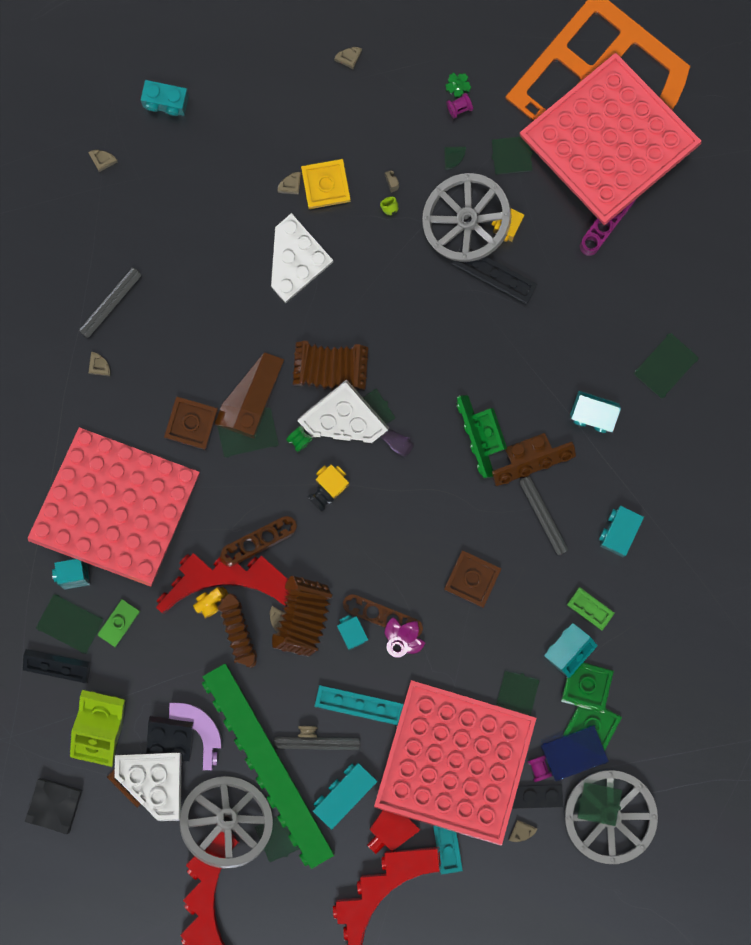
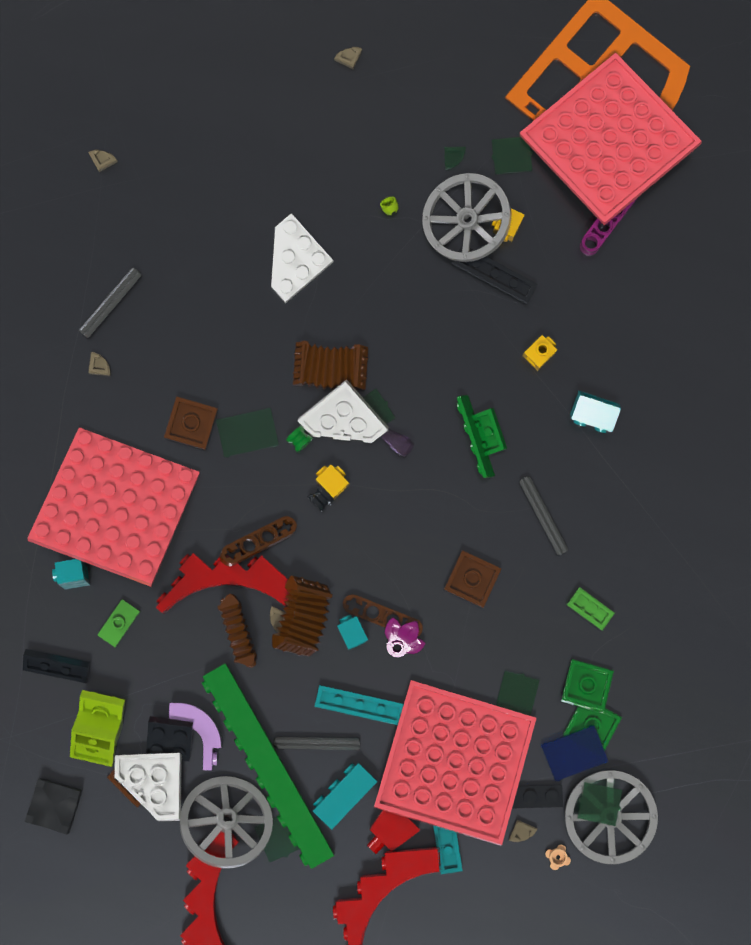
(69, 624): clear green piece -> none
(164, 98): teal brick -> none
(207, 602): yellow plate -> none
(248, 401): reddish brown wedge -> none
(290, 184): dark tan tile -> none
(307, 731): dark tan bush -> none
(325, 184): yellow plate -> none
(392, 181): dark tan tile -> none
(458, 84): green plant -> none
(459, 105): magenta bush -> none
(531, 457): reddish brown bracket -> none
(539, 768): magenta bush -> none
(540, 352): none -> yellow brick
(556, 863): none -> light nougat plate
(570, 650): teal brick -> none
(621, 531): teal brick -> none
(666, 365): clear green piece -> none

